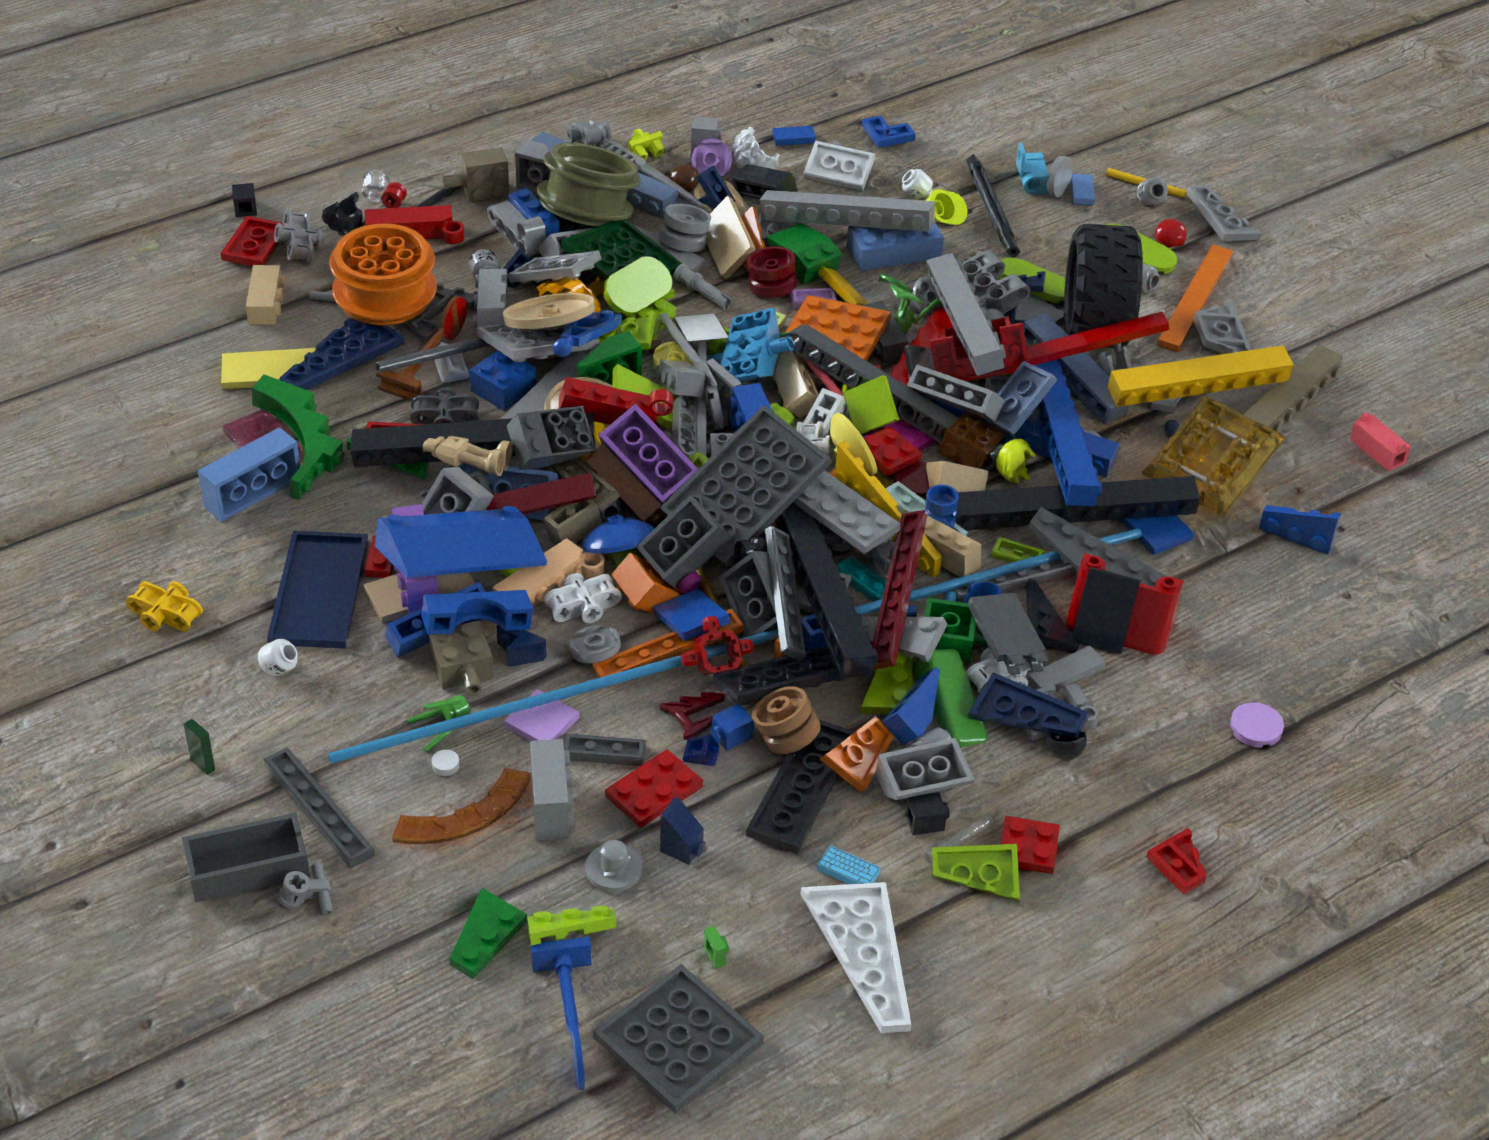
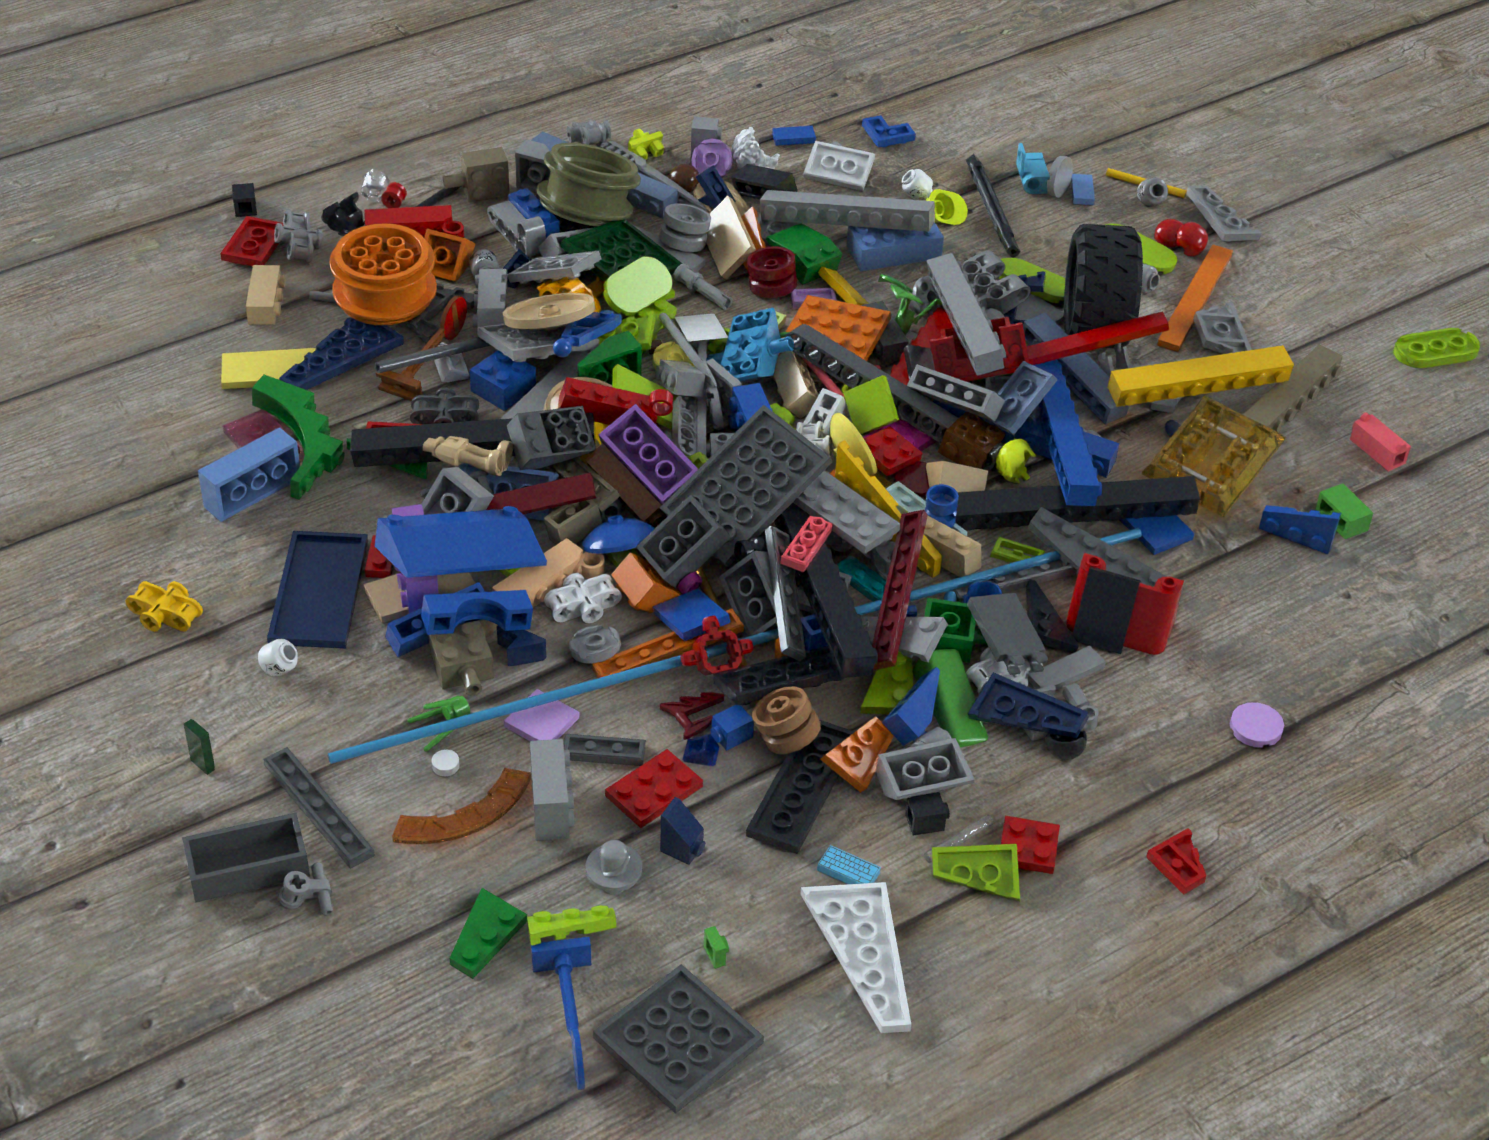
(450, 253): none -> orange slope
(806, 543): none -> coral tile
(1192, 238): none -> red hair
(1354, 516): none -> bright green brick
(1436, 348): none -> lime tile

